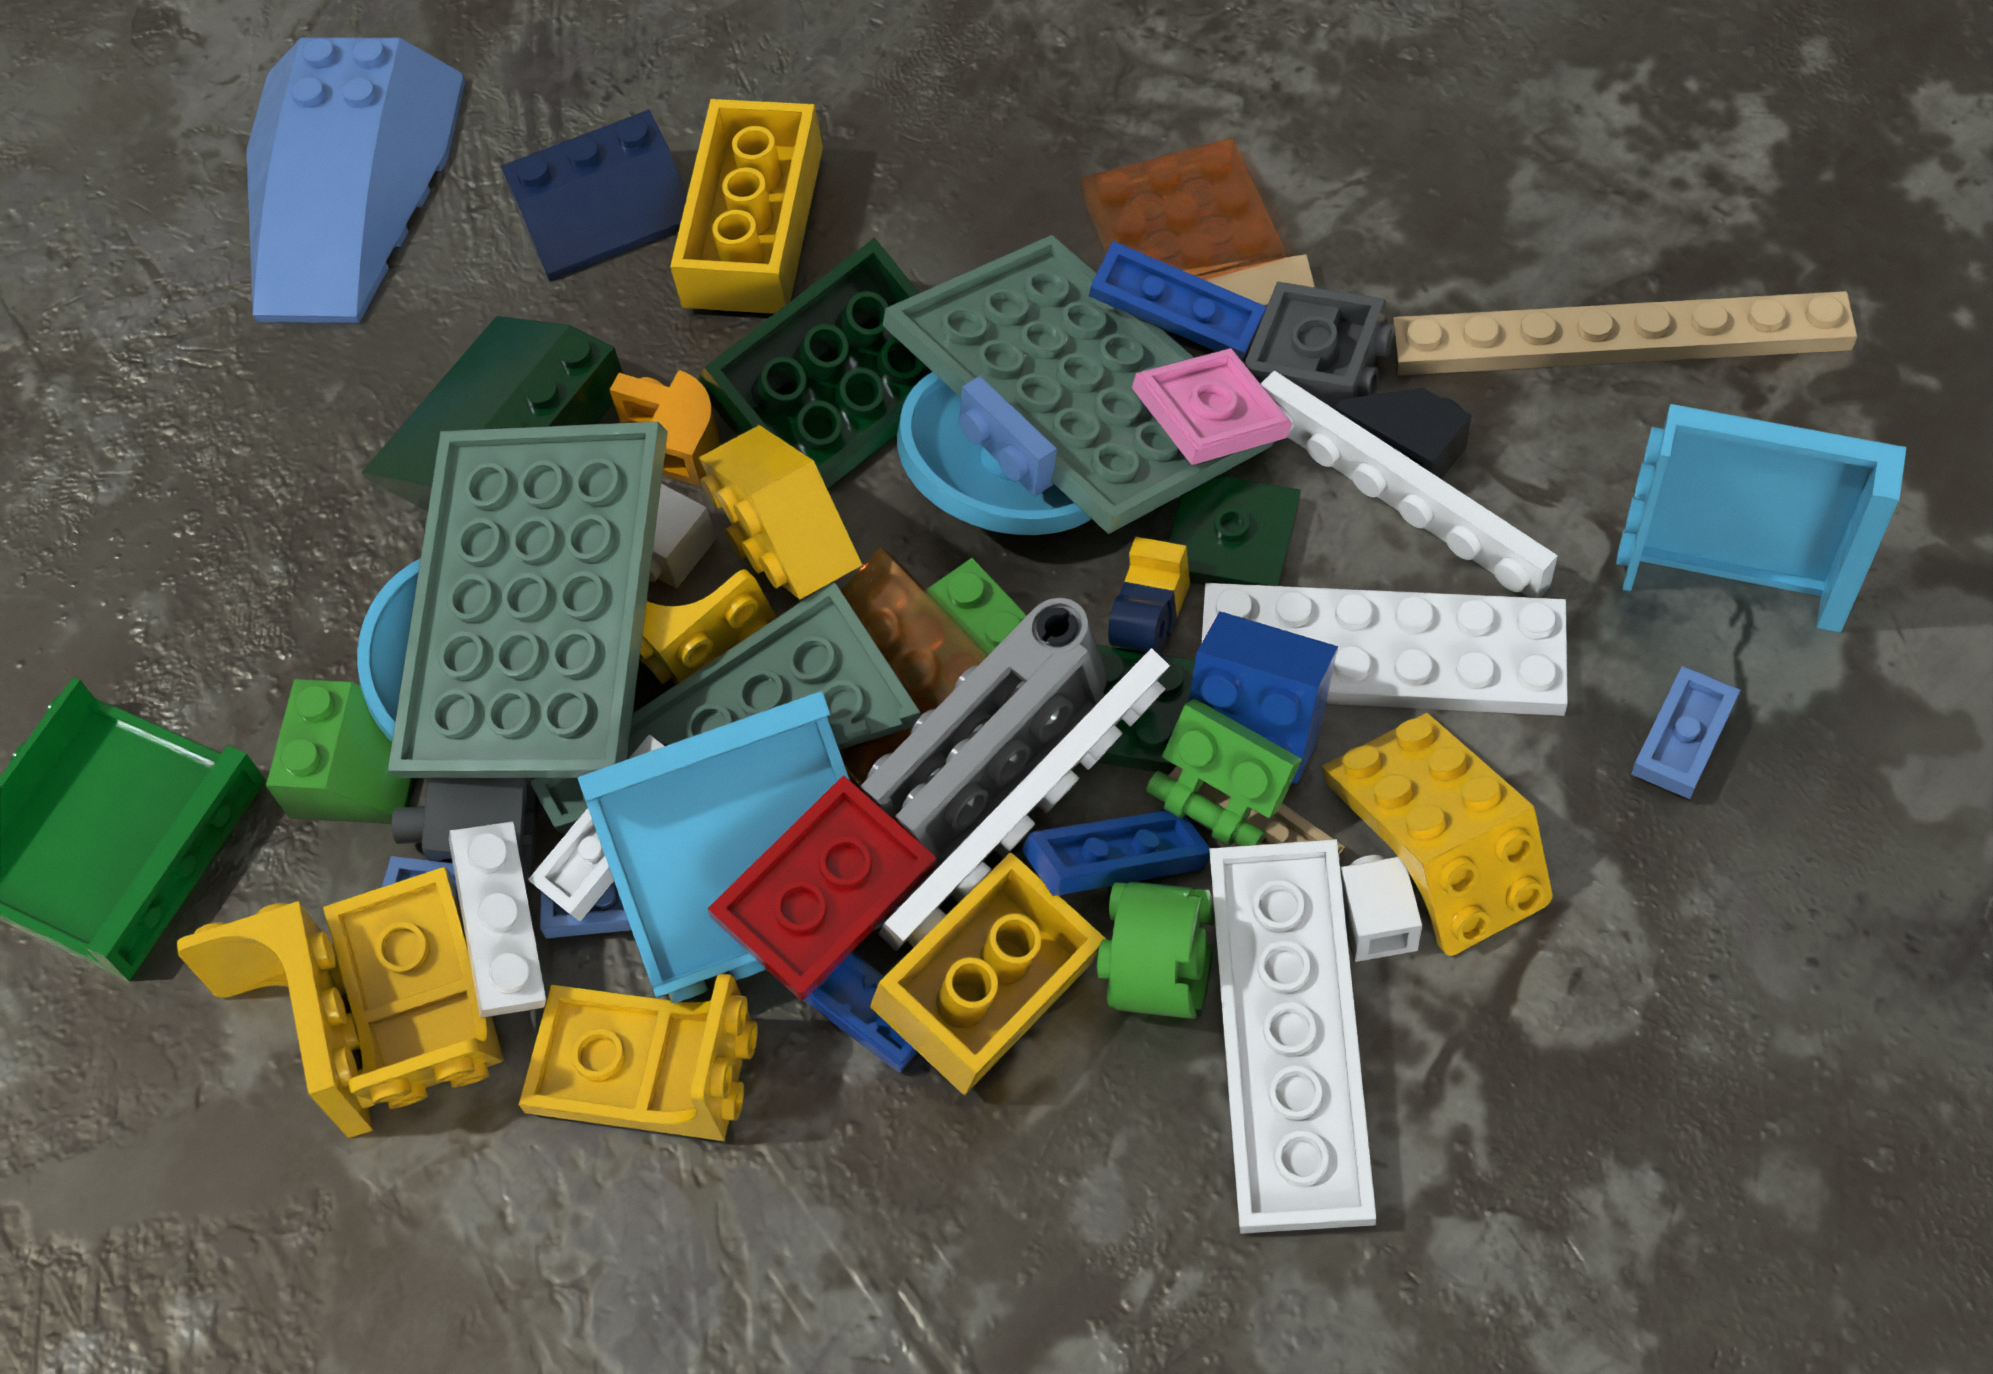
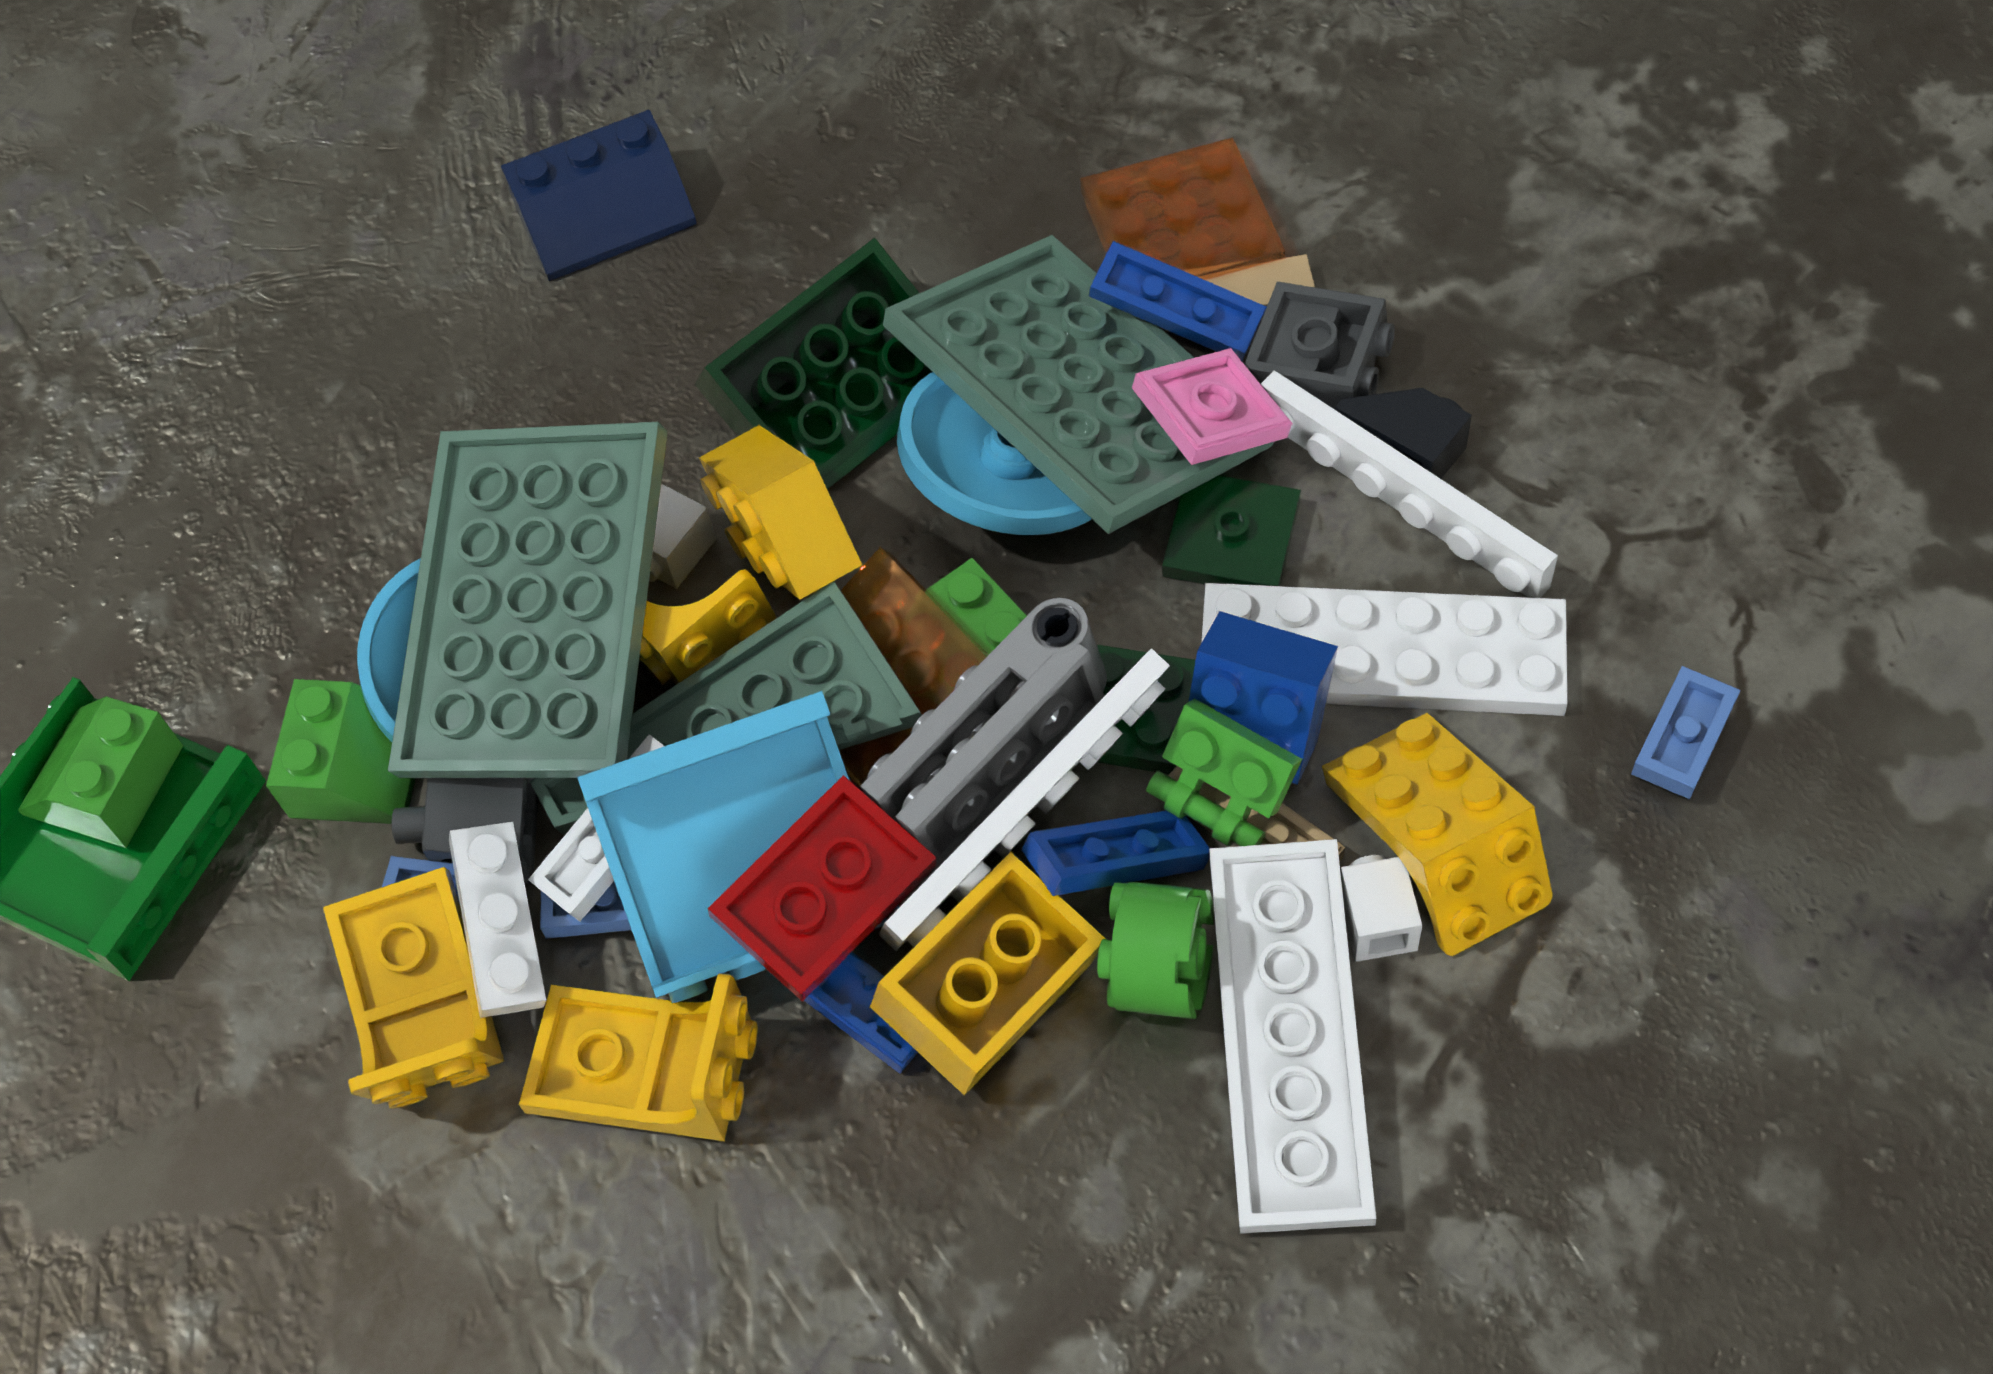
(104, 771): none -> bright green slope
(290, 950): yellow bracket -> none
(338, 169): medium blue wedge -> none
(508, 378): dark green slope -> none
(681, 409): light orange brick -> none
(747, 206): yellow brick -> none
(1007, 436): medium blue plate -> none
(1150, 596): leg -> none
(1623, 333): tan plate -> none
(1762, 505): medium azure panel -> none

